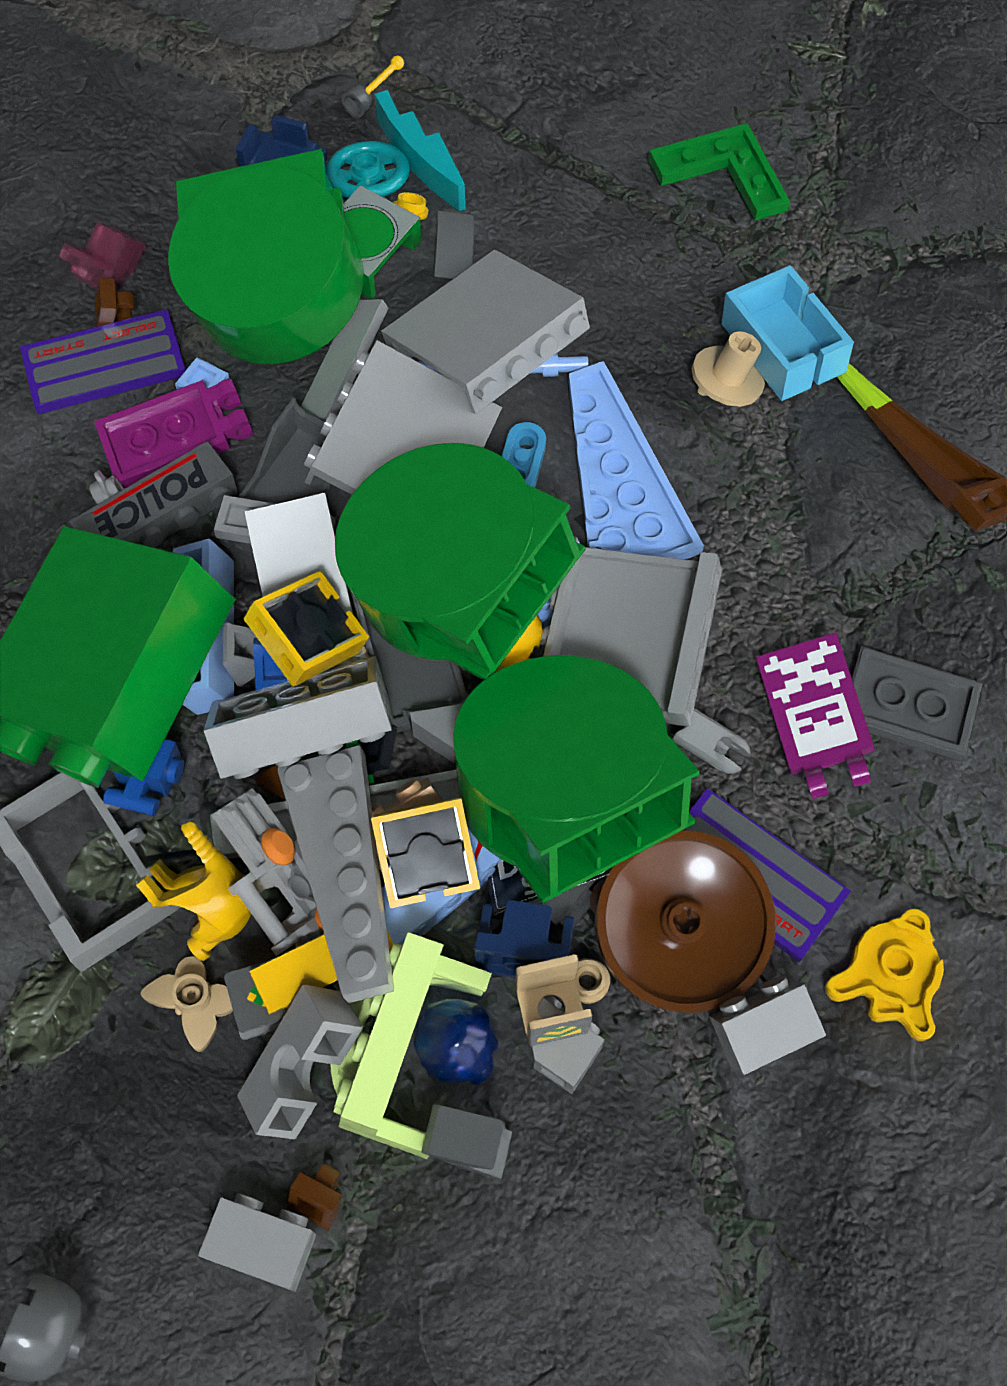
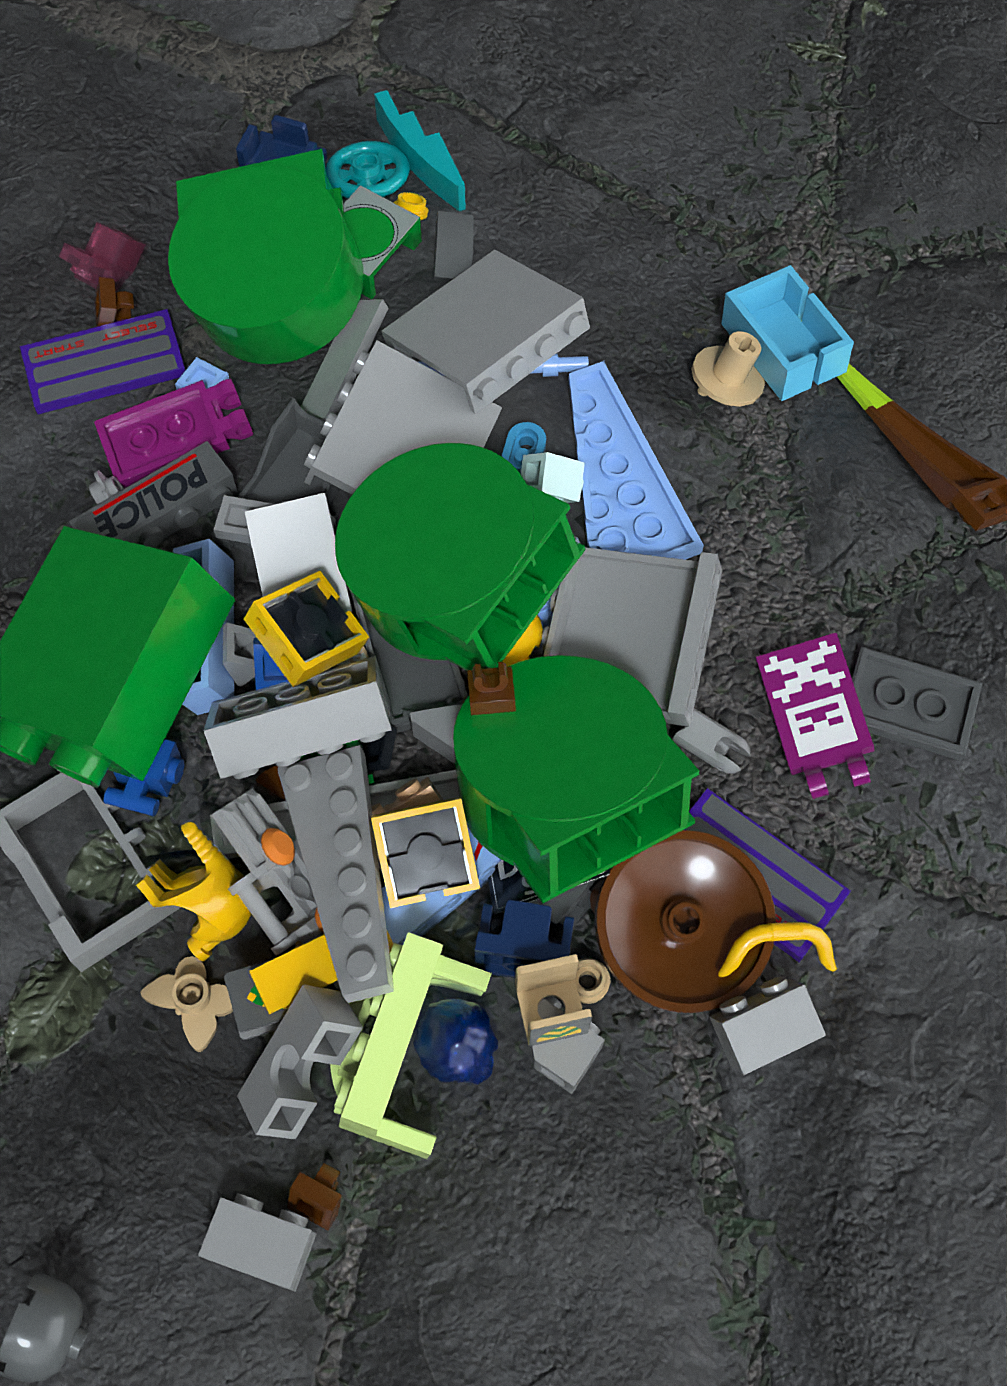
(362, 94): dark grey hinge -> none
(467, 1140): dark grey slope -> none
(491, 689): none -> reddish brown tile
(554, 475): none -> light aqua brick
(730, 149): green plate -> none
(779, 932): none -> yellow animal
(896, 972): yellow tile -> none

